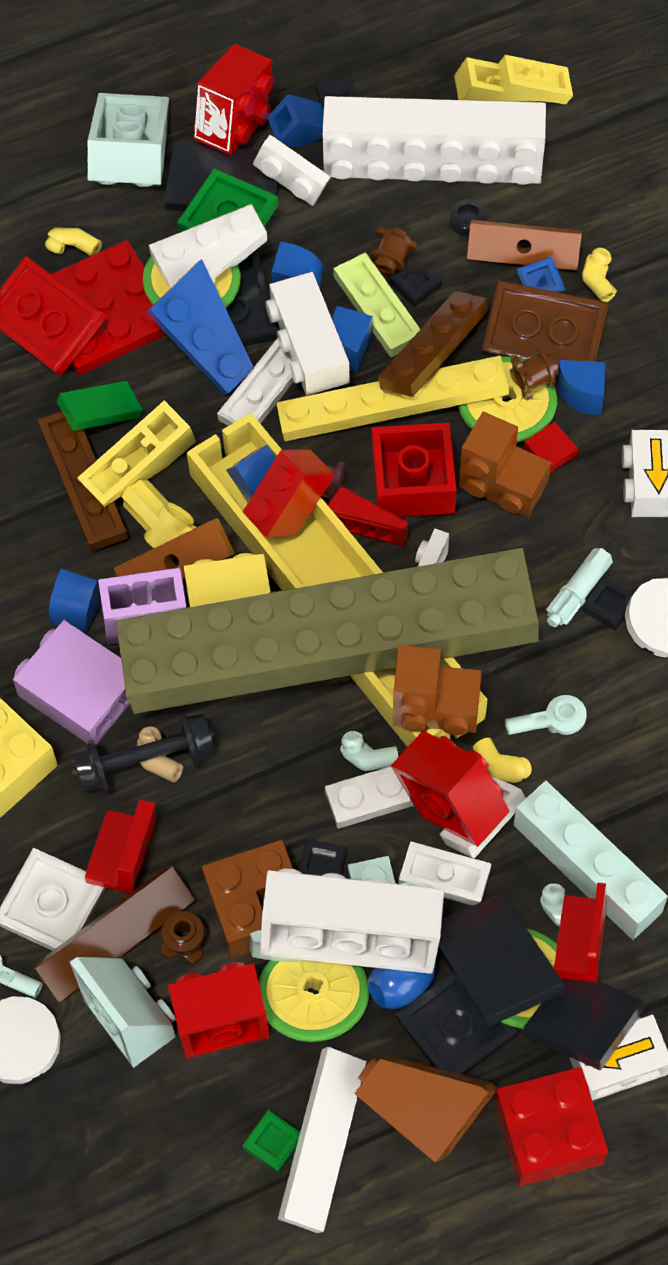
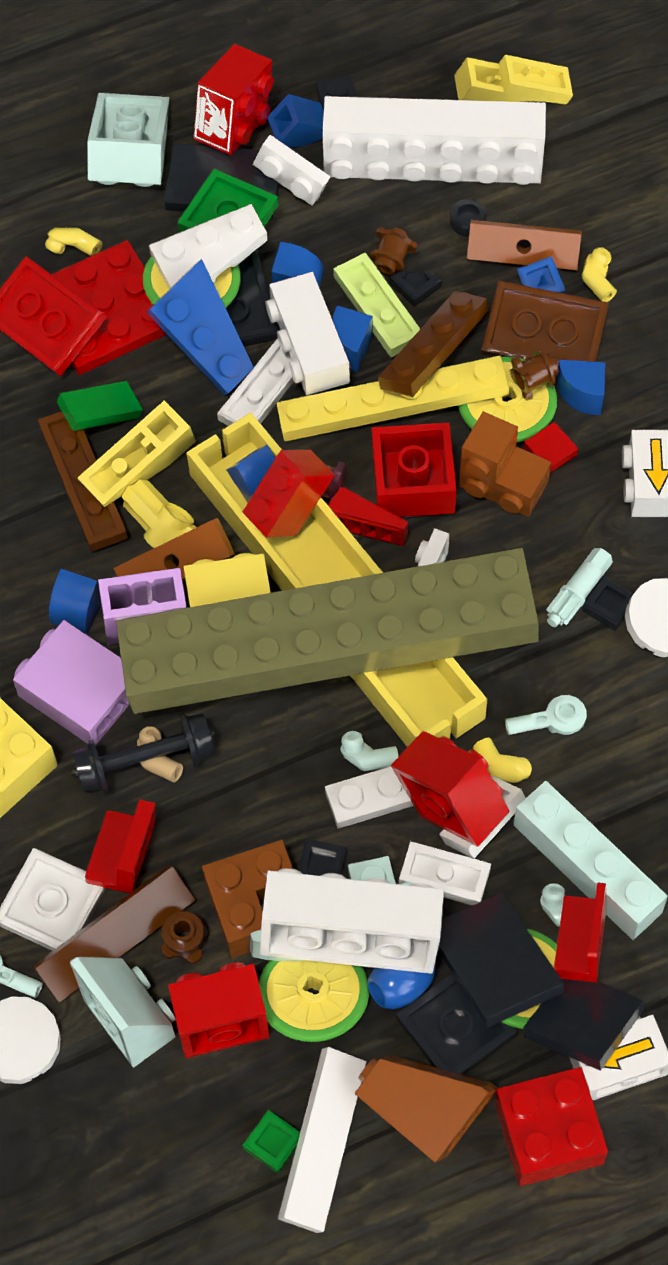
(433, 694): dark orange brick -> none

